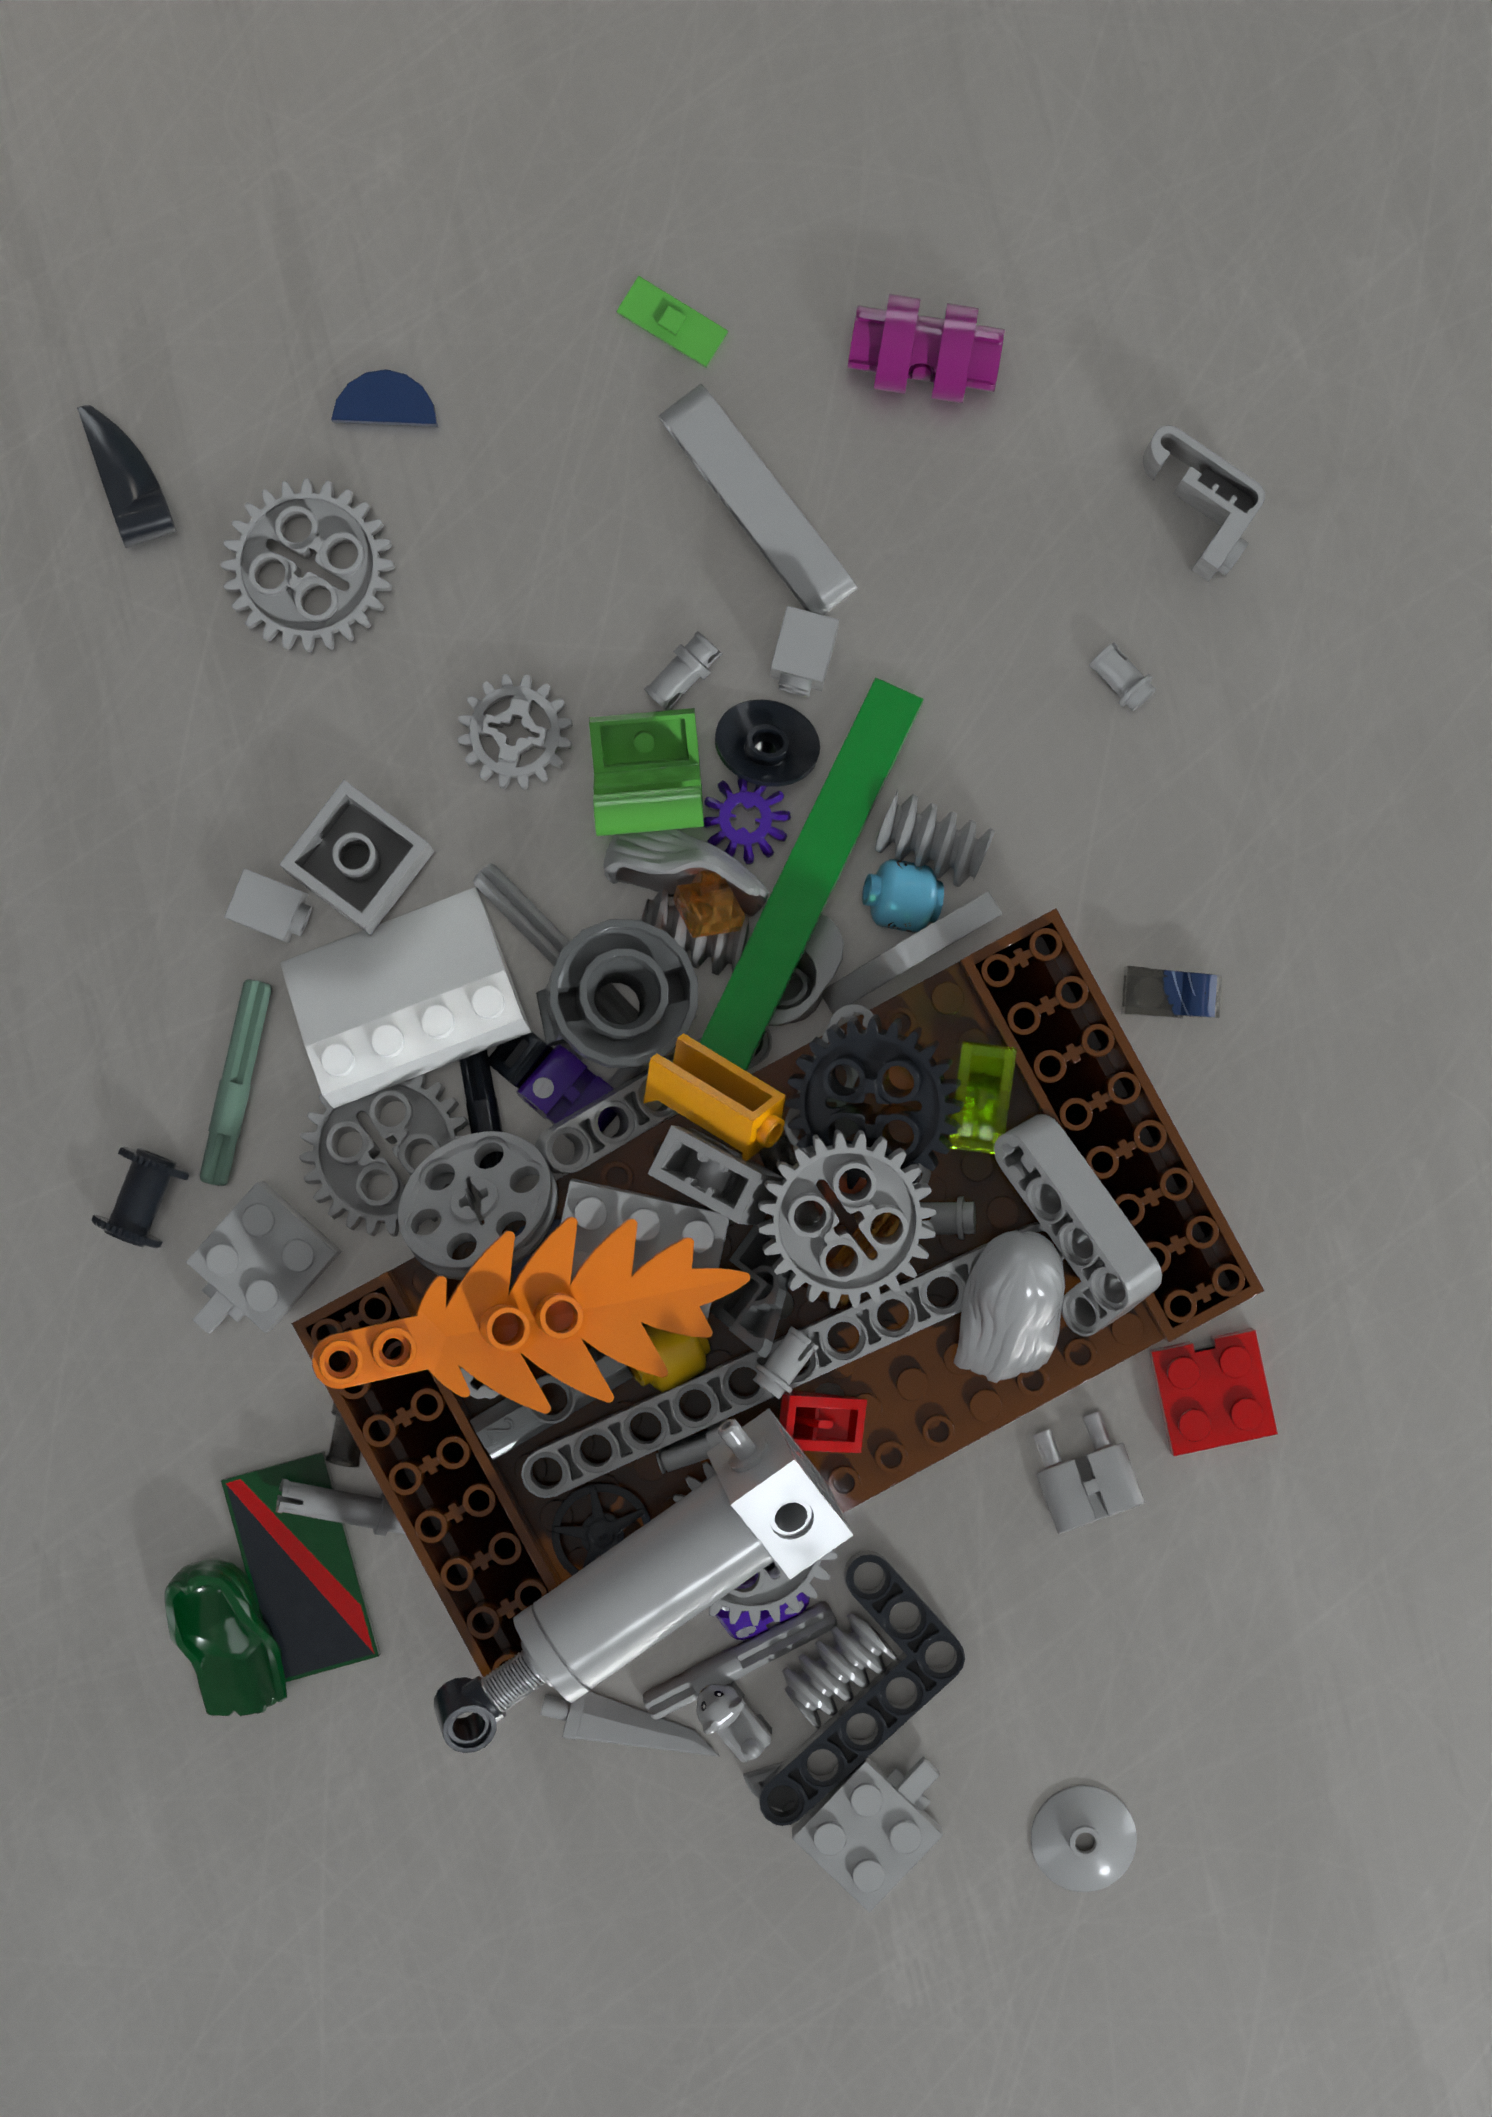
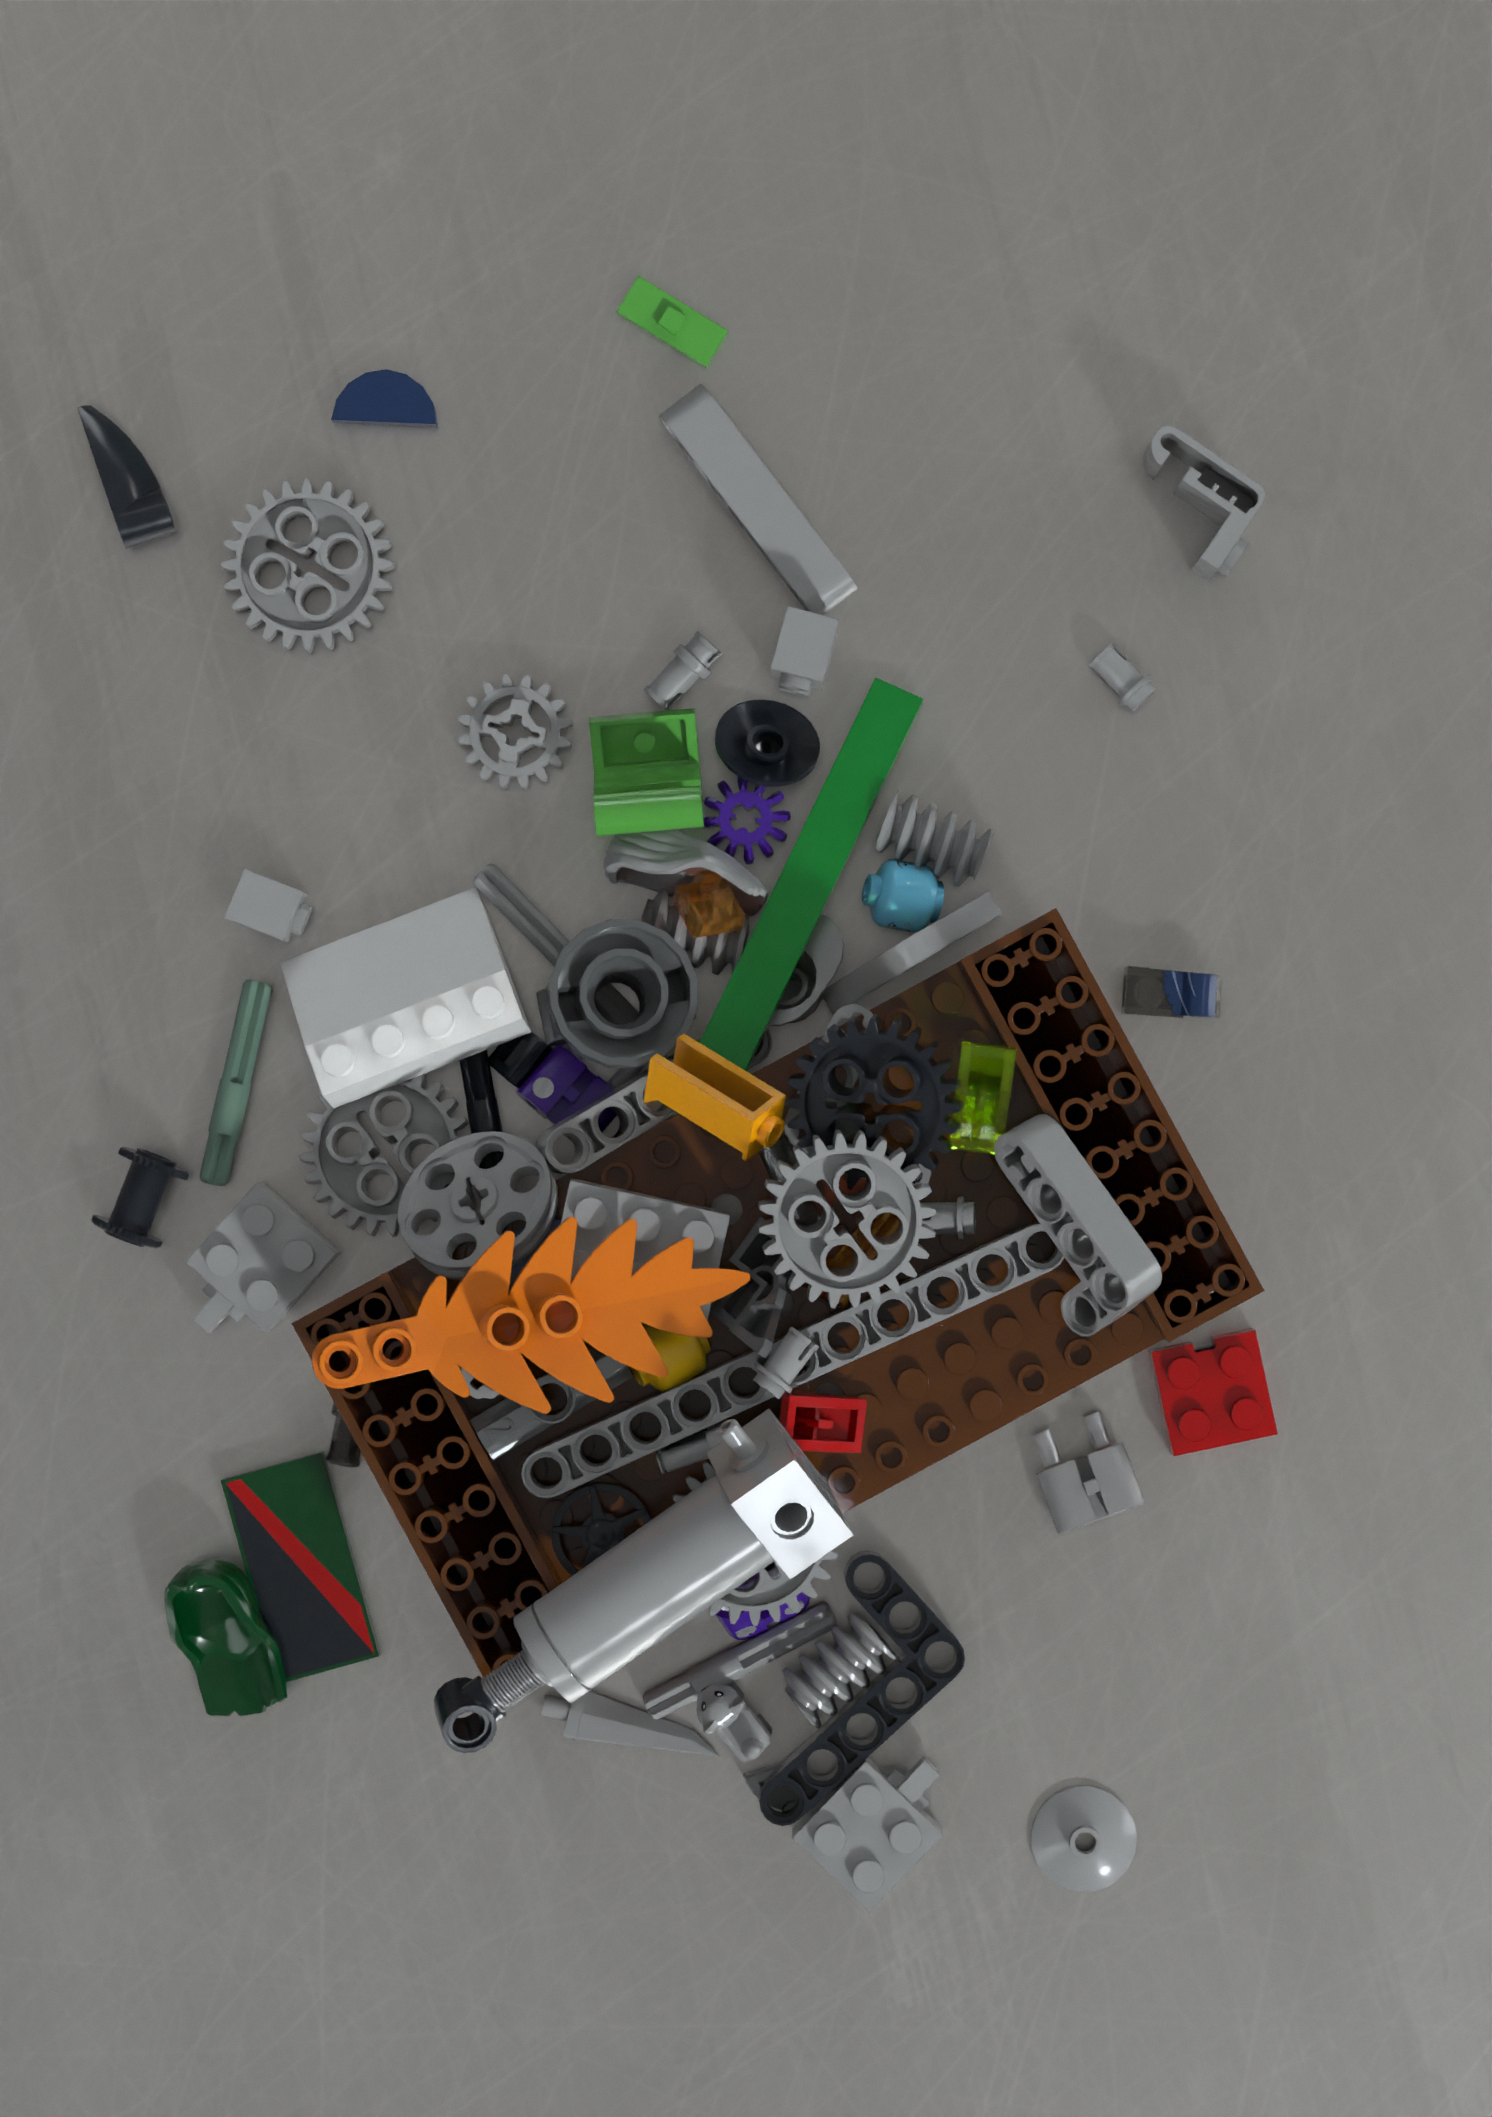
(338, 1507): light grey pin -> none
(357, 857): light grey brick -> none
(713, 1175): light grey brick -> none
(926, 348): magenta piece -> none
(1011, 1307): light grey hair -> none

